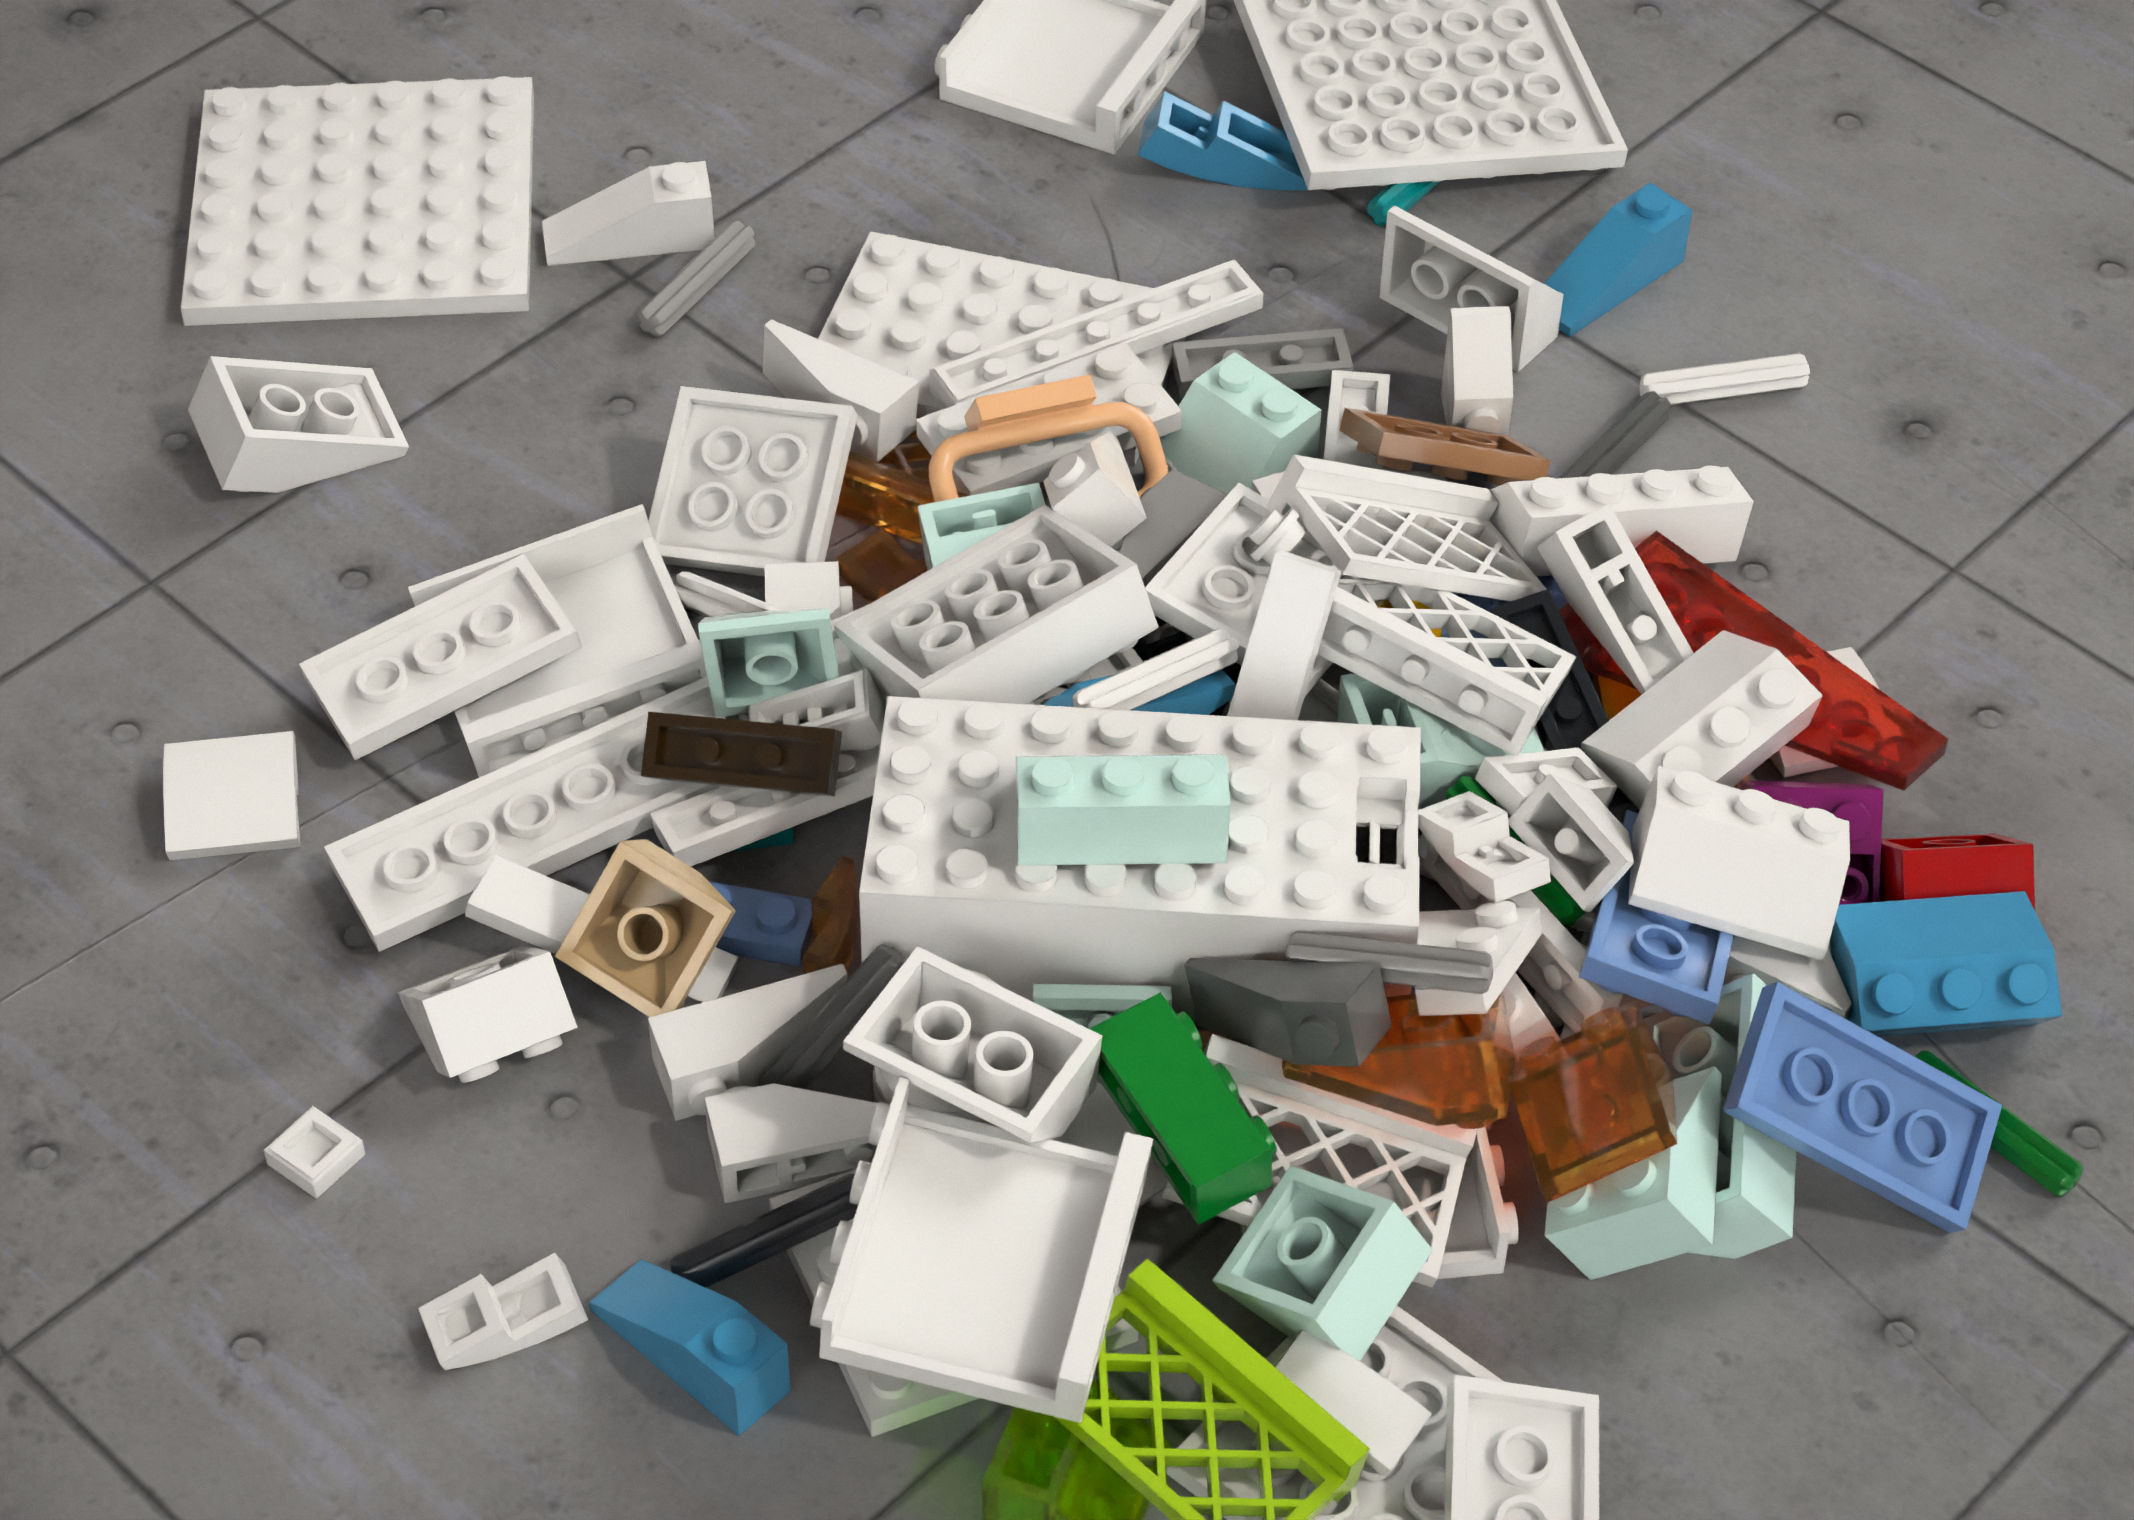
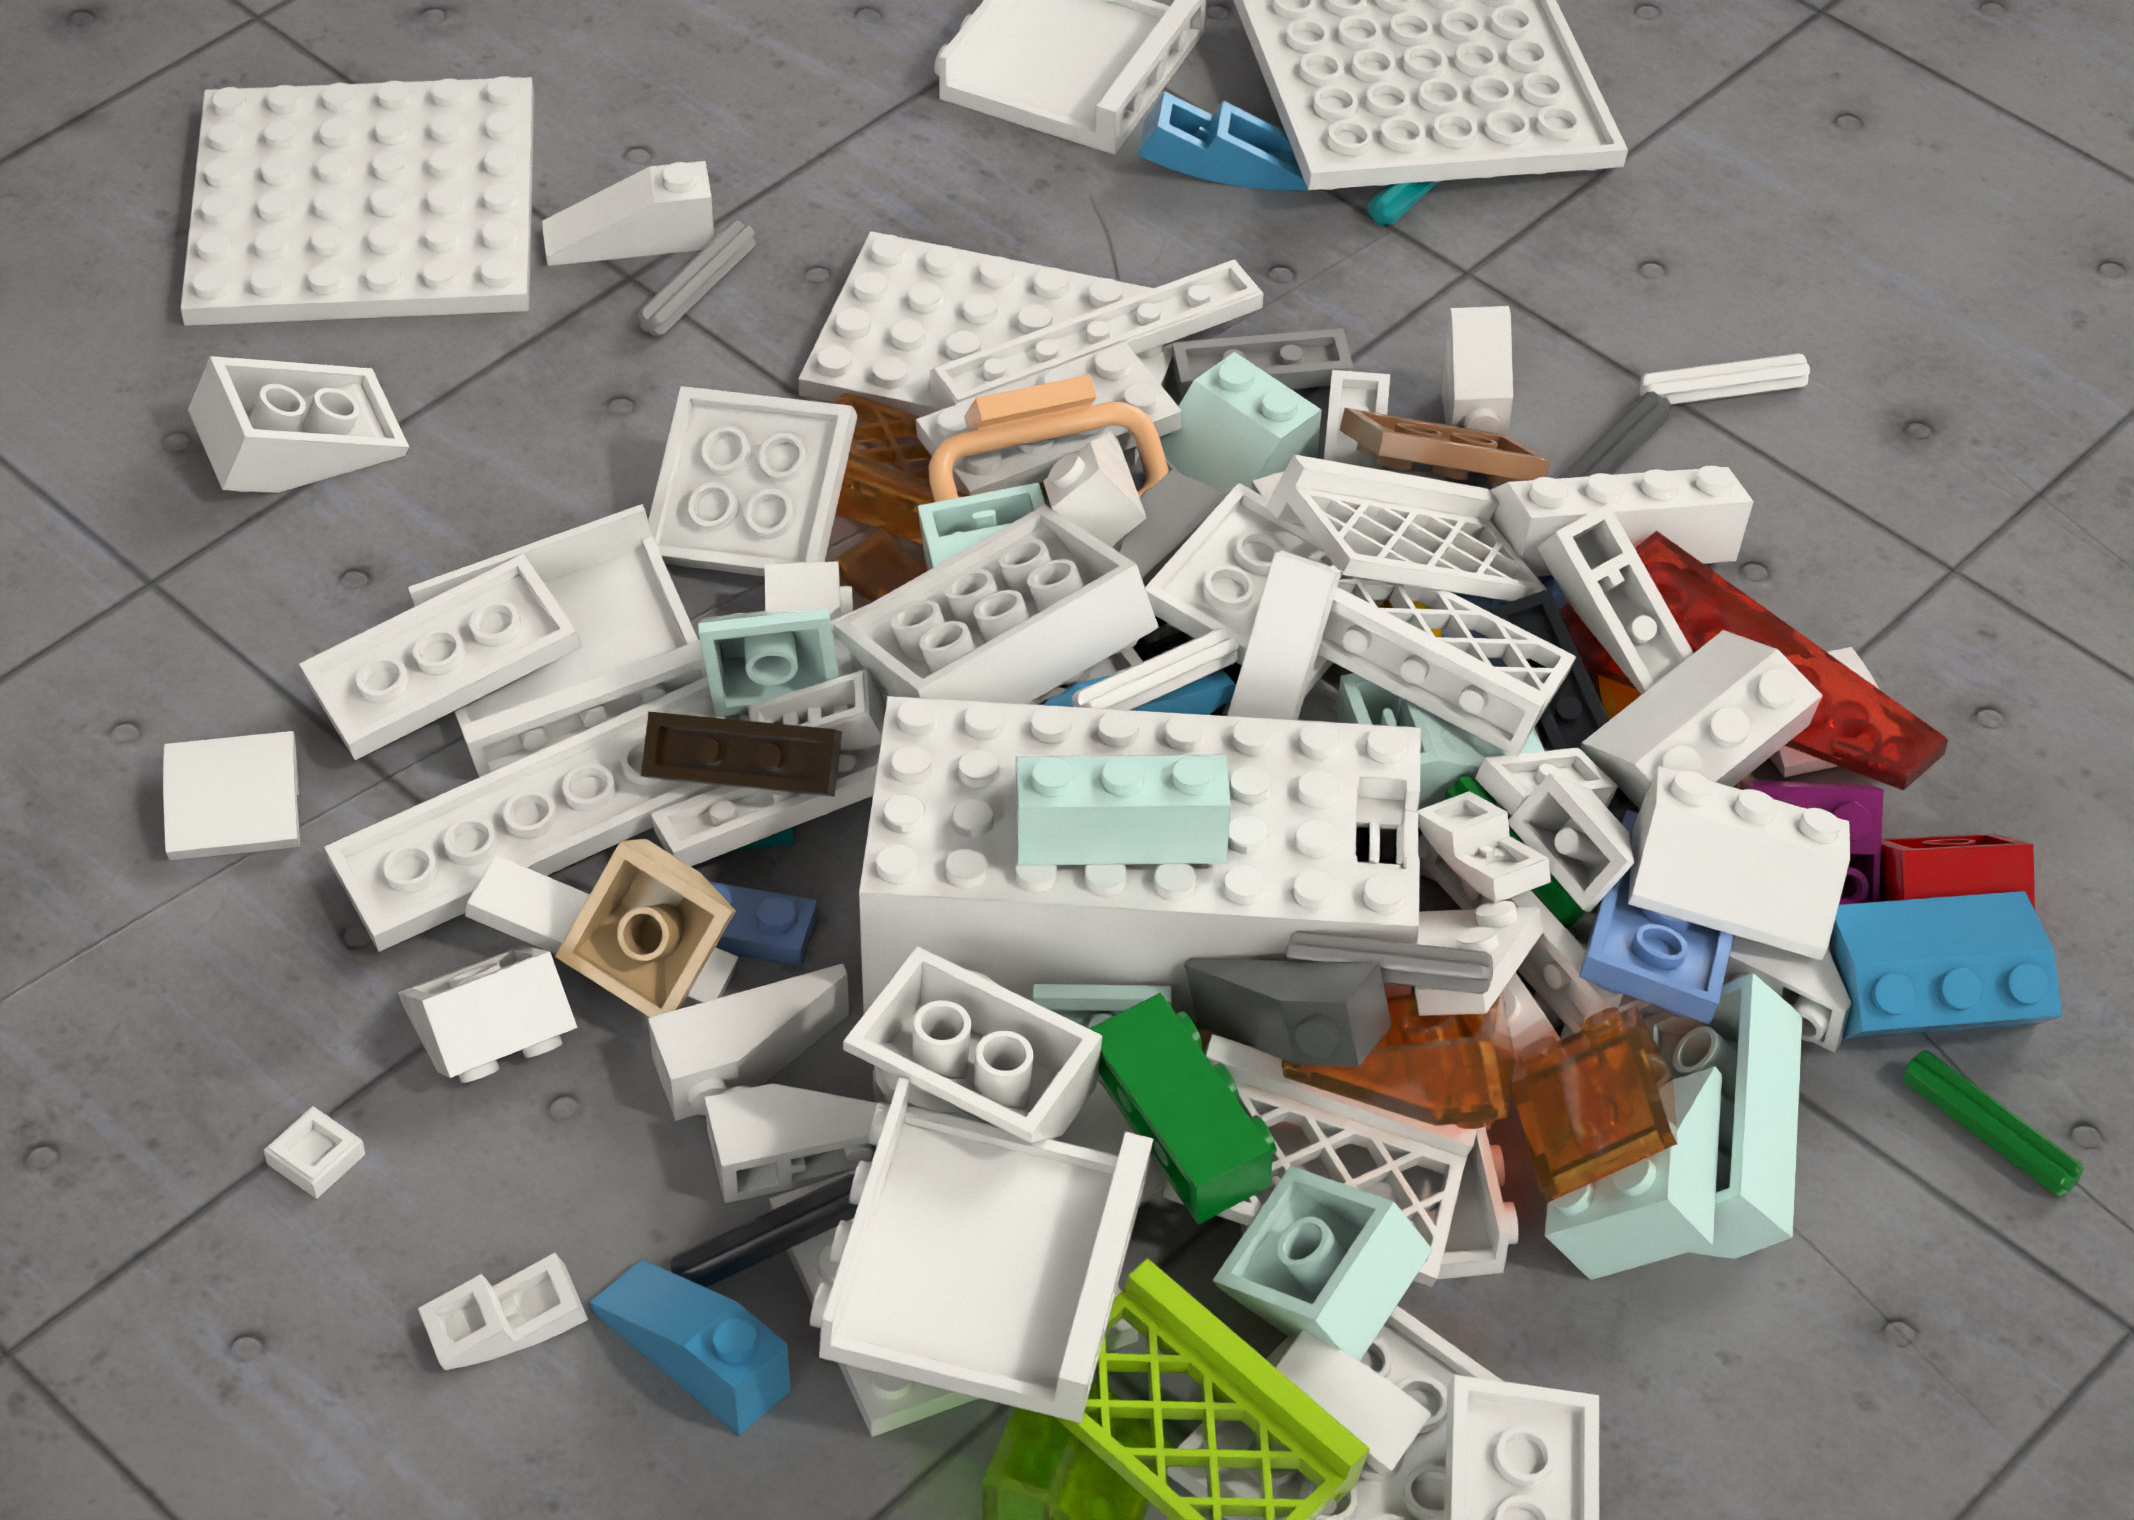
(714, 599): white axle -> none
(824, 373): white slope -> none
(834, 920): clear orange slope -> none
(834, 1022): dark grey axle -> none
(1276, 534): white plate -> none
(1434, 271): white slope -> none
(1621, 256): dark azure slope -> none
(1863, 1108): medium blue plate -> none

